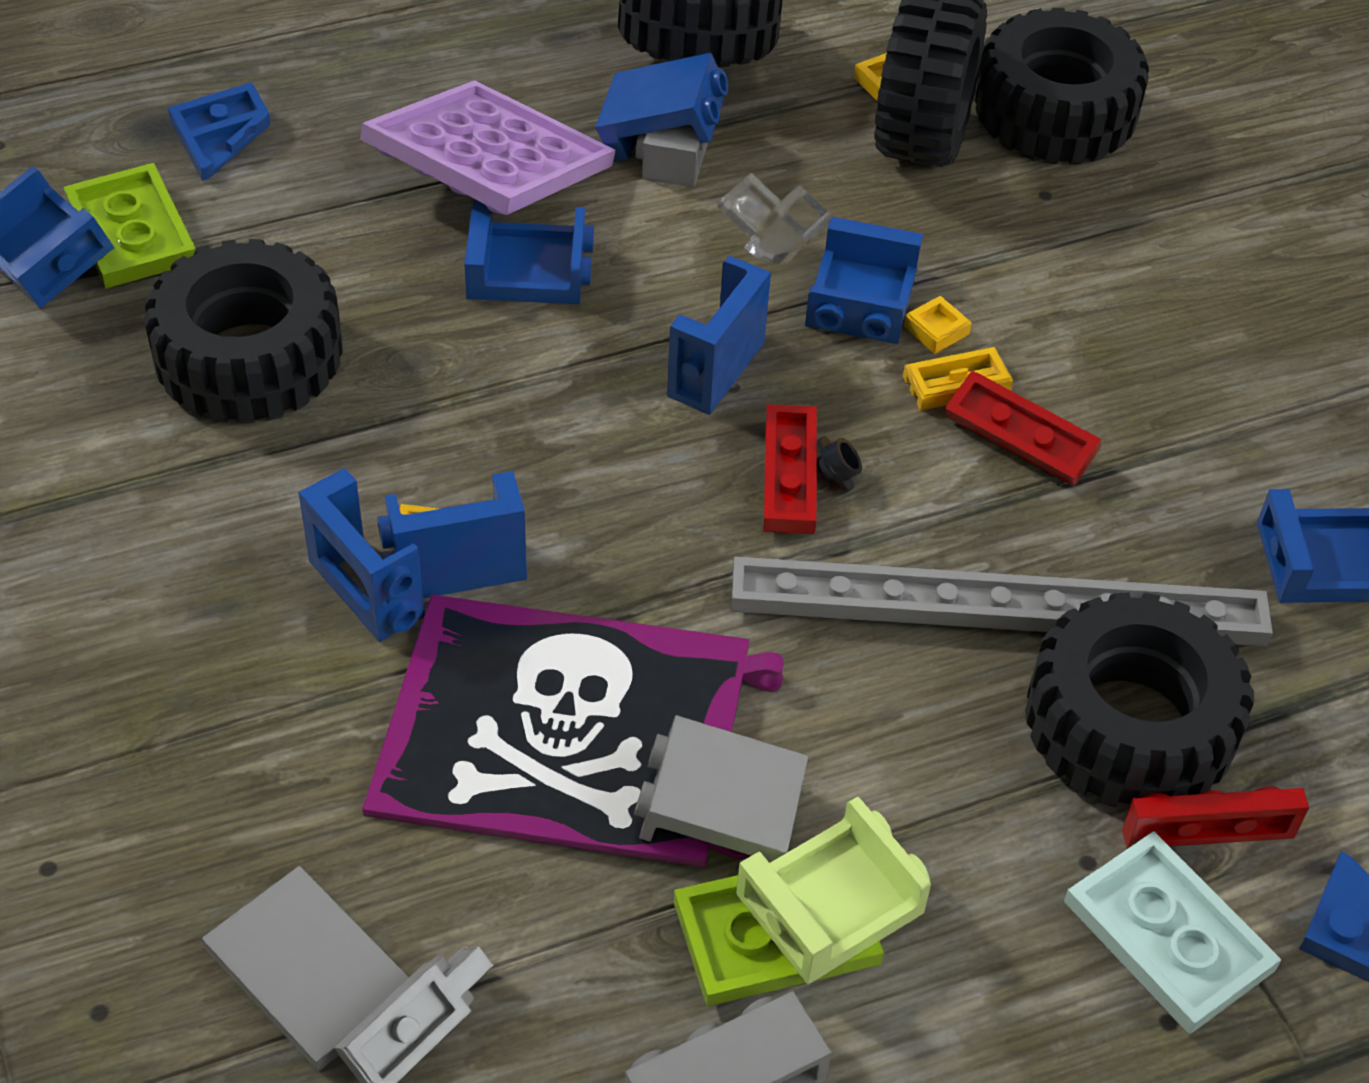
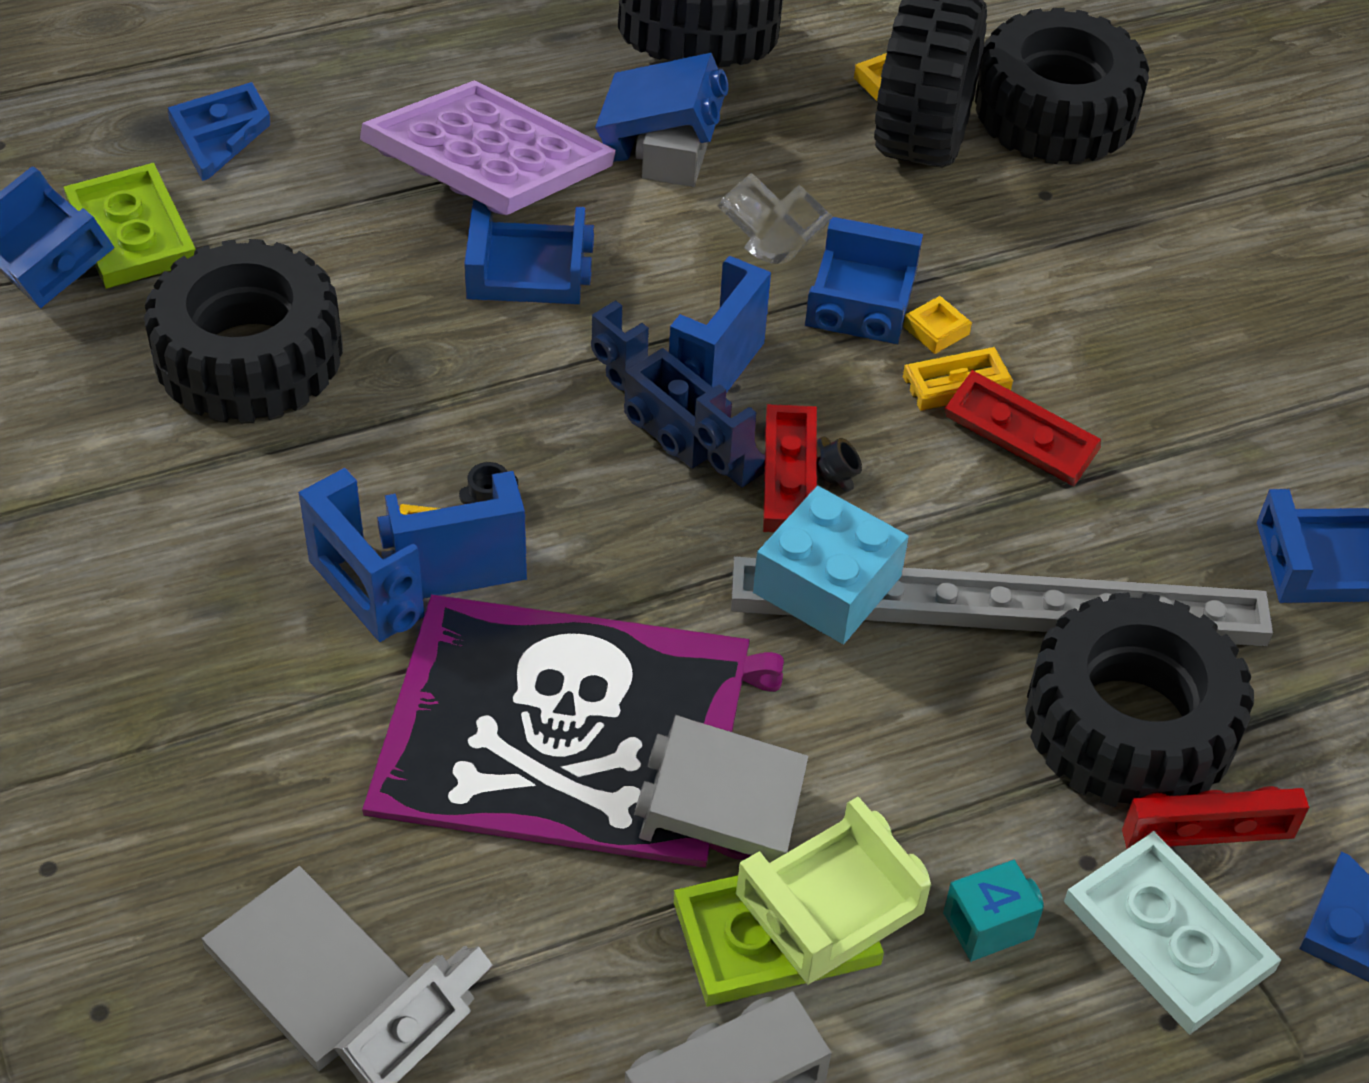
(480, 483): none -> black plate
(675, 402): none -> dark blue bracket
(830, 564): none -> medium azure brick
(993, 909): none -> teal brick

